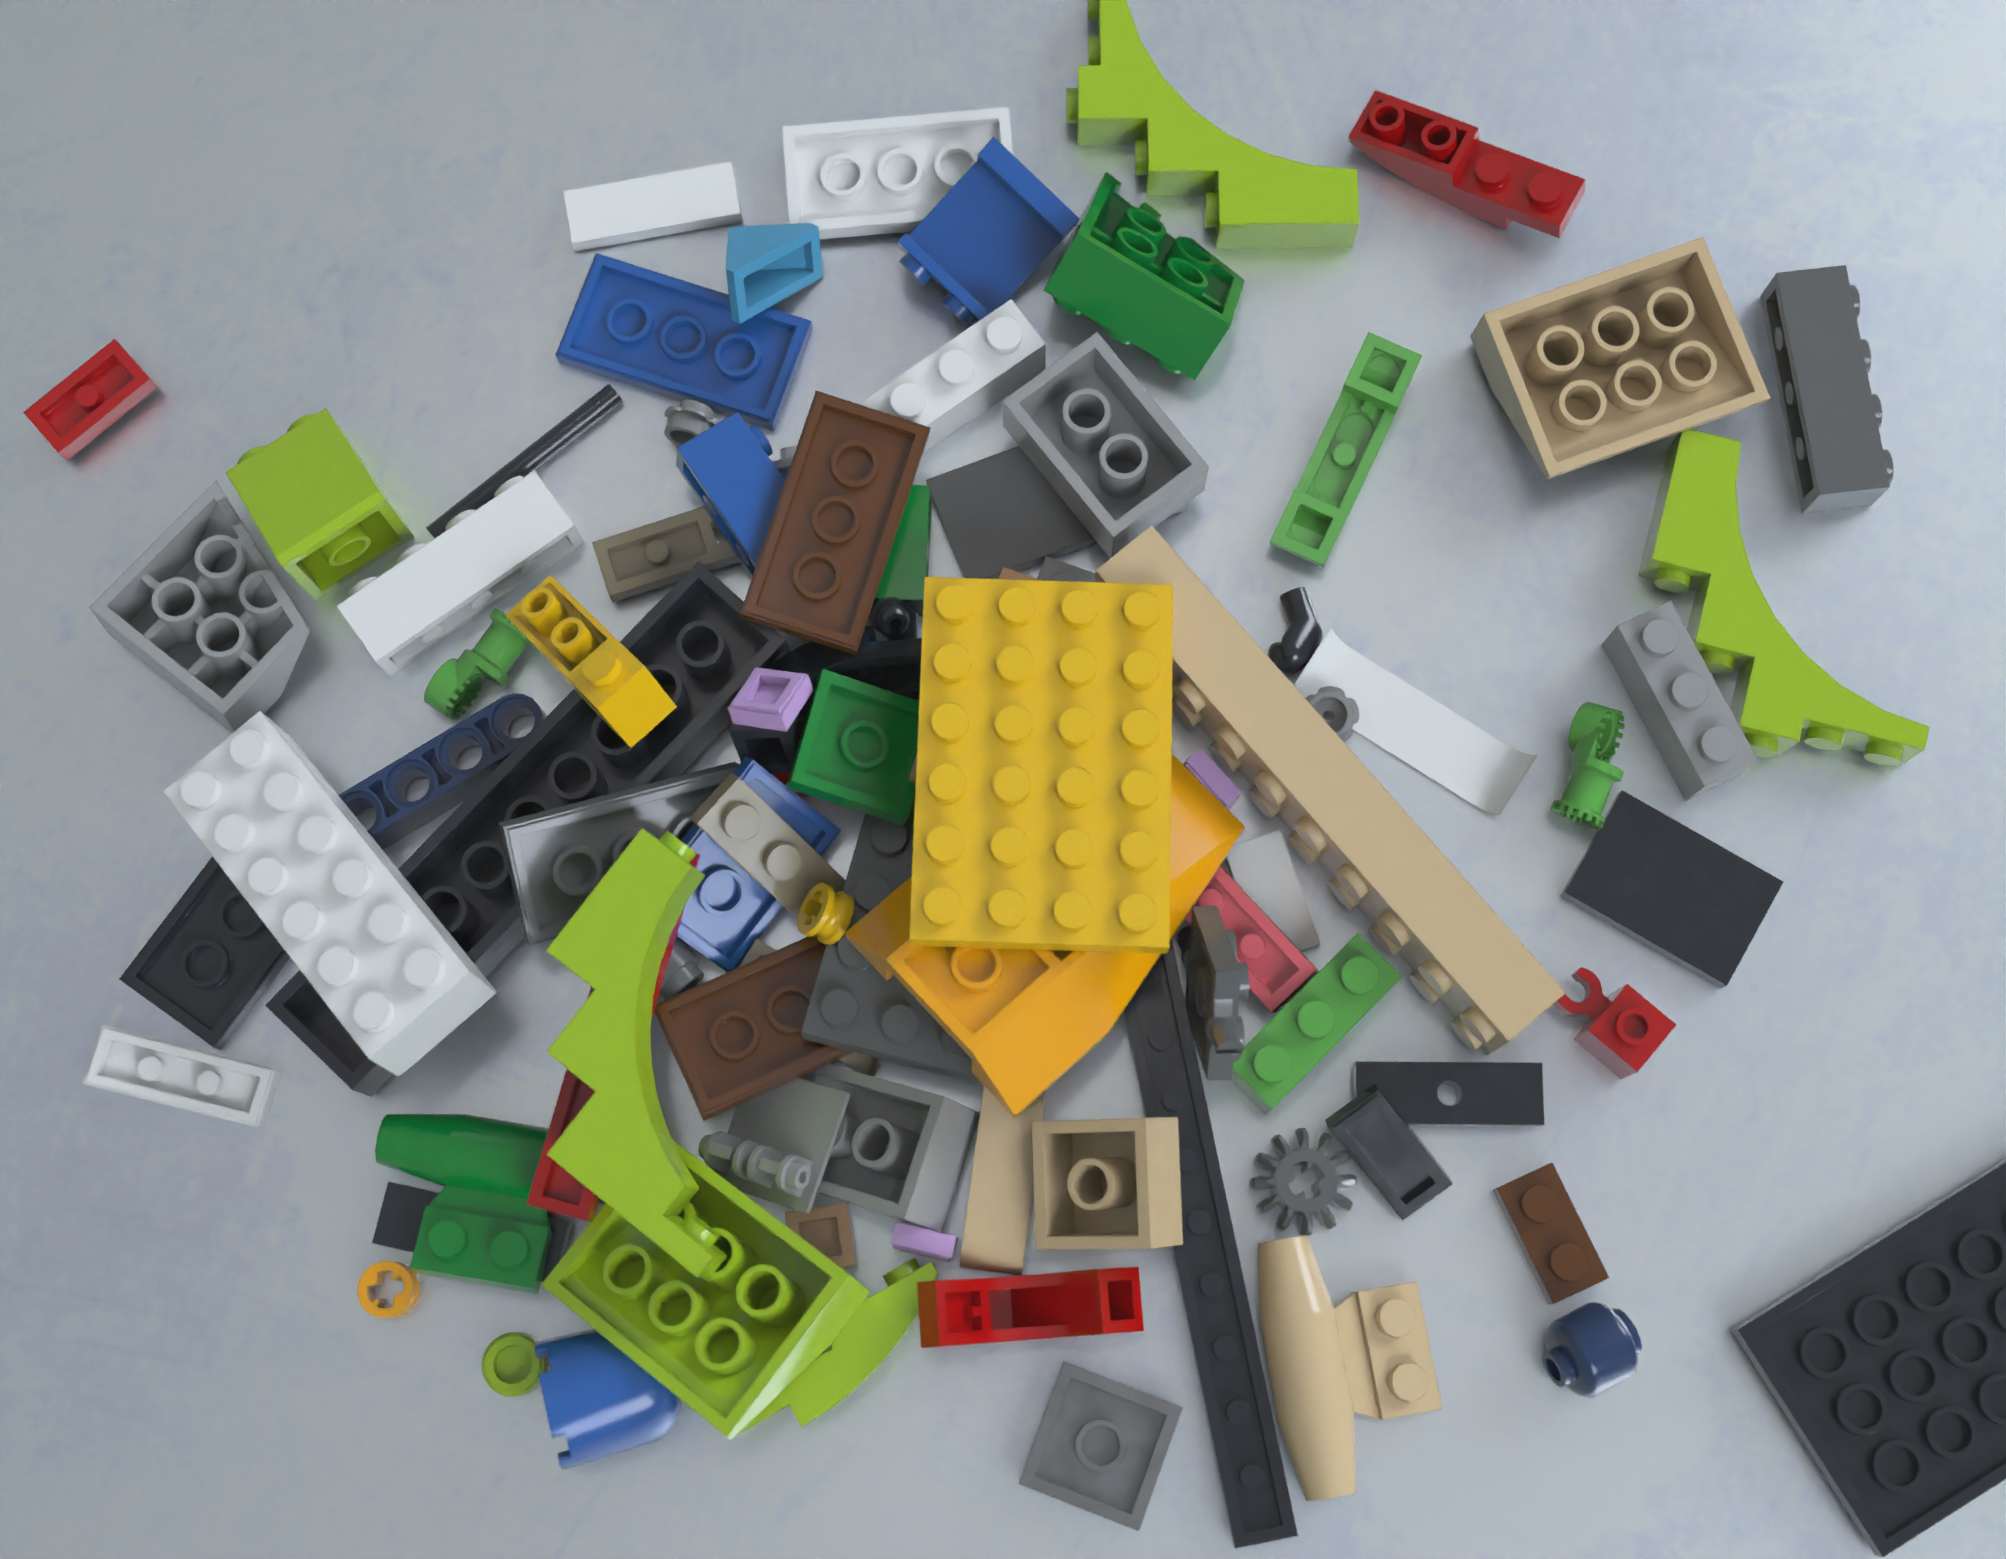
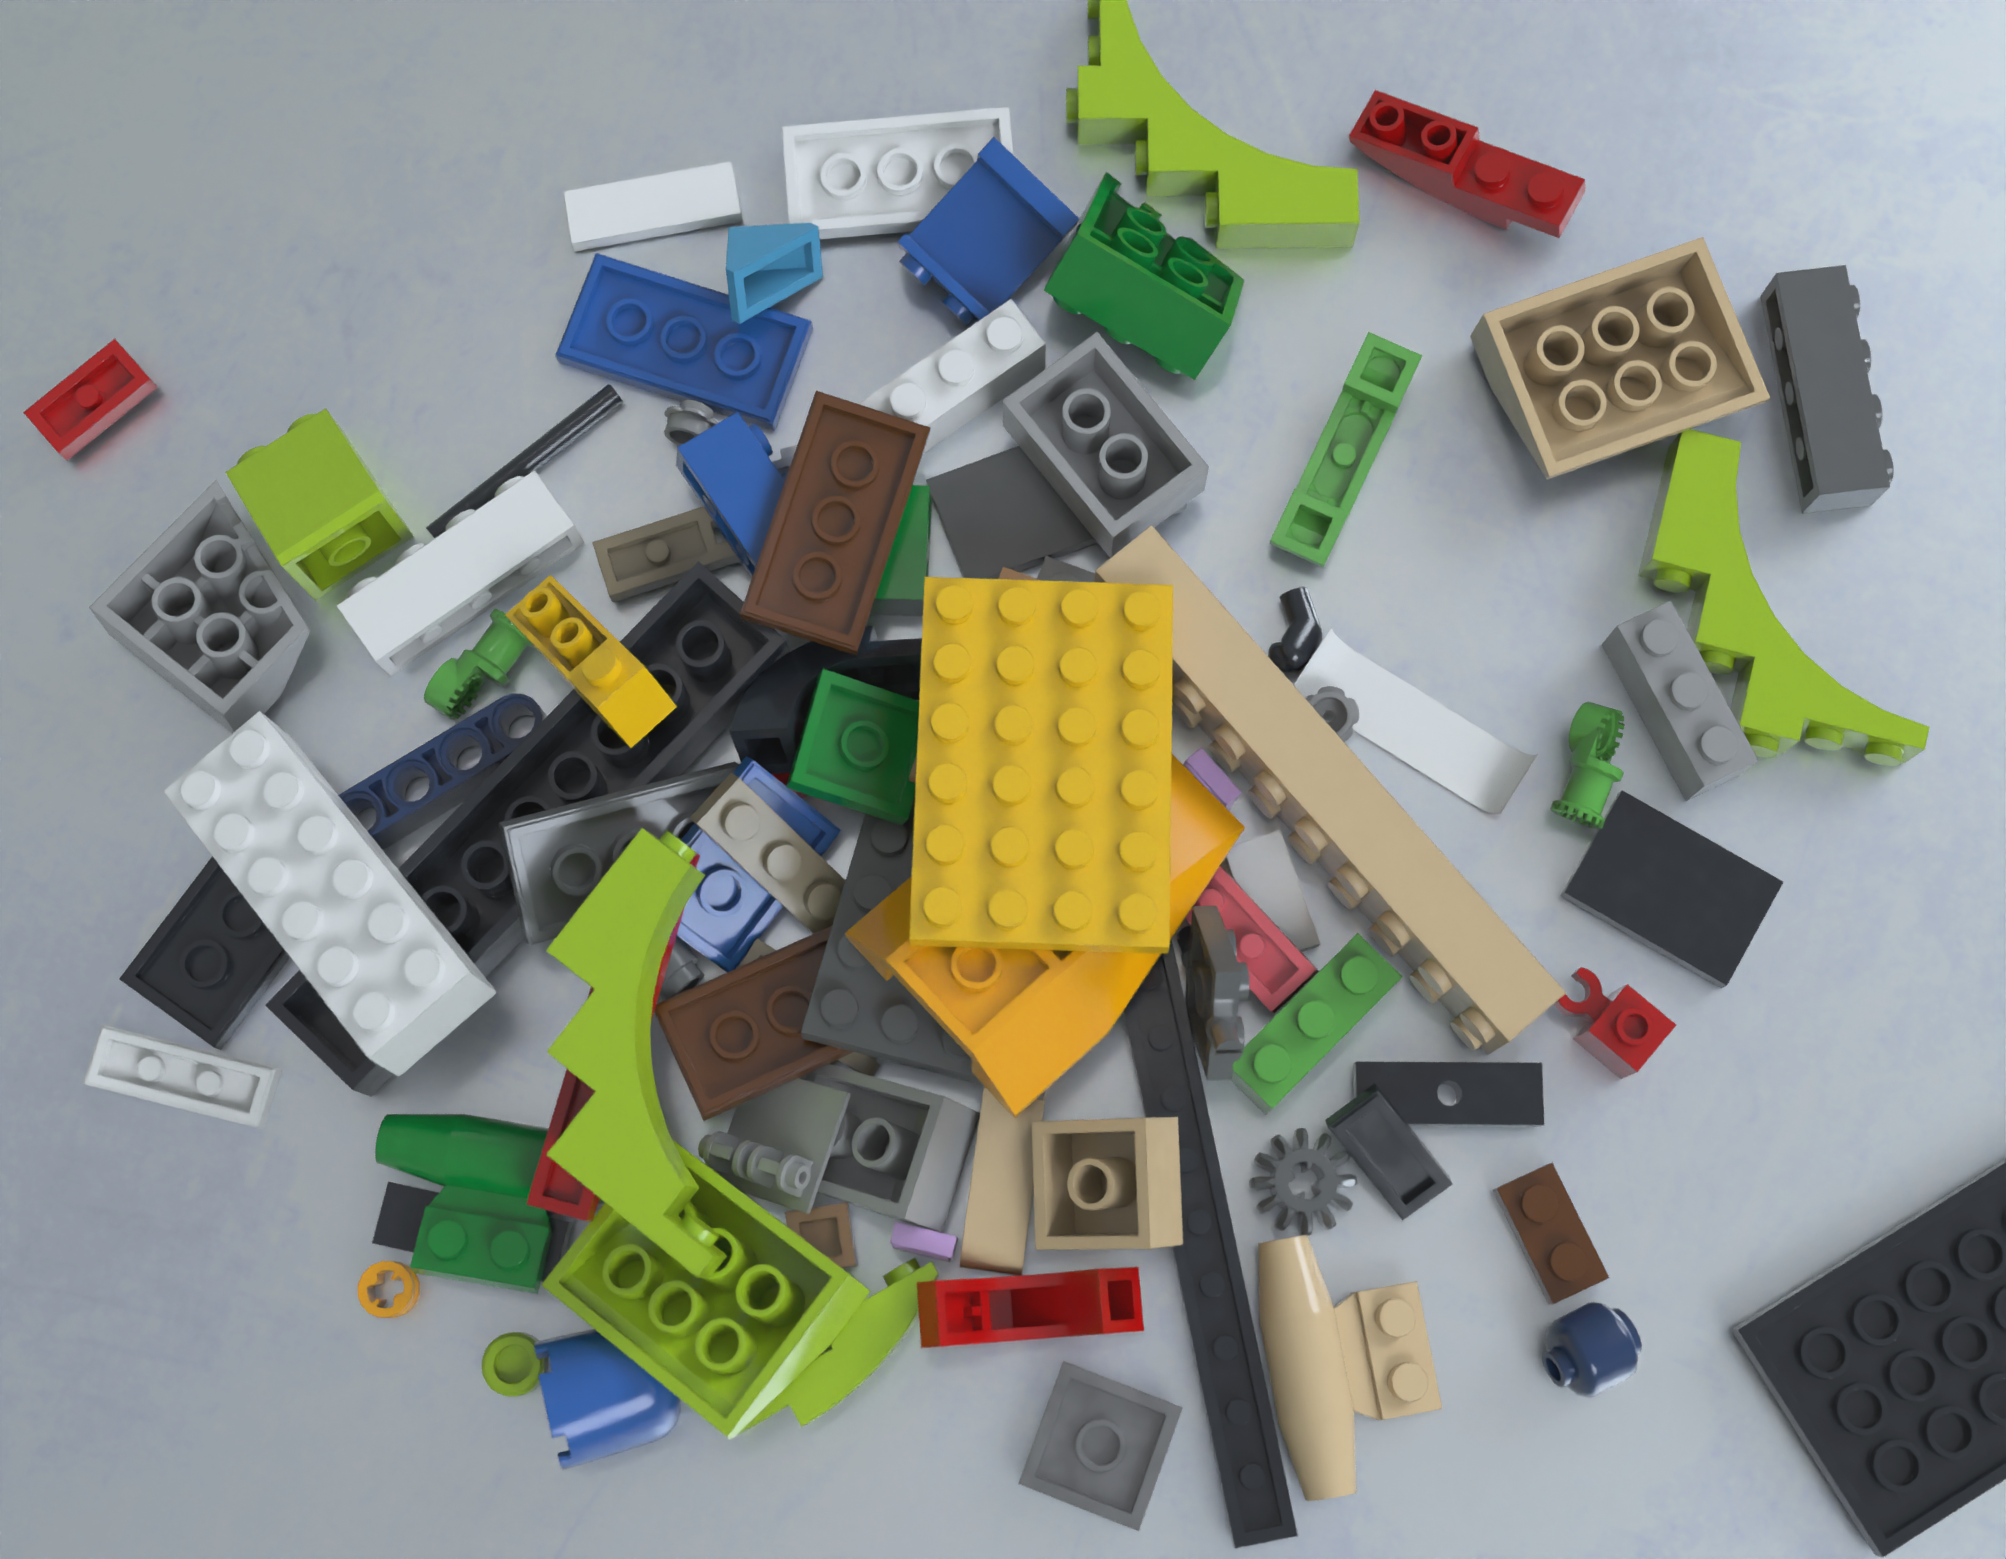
(770, 699): lavender tile -> none
(825, 914): yellow bush -> none
(894, 619): black arm -> none

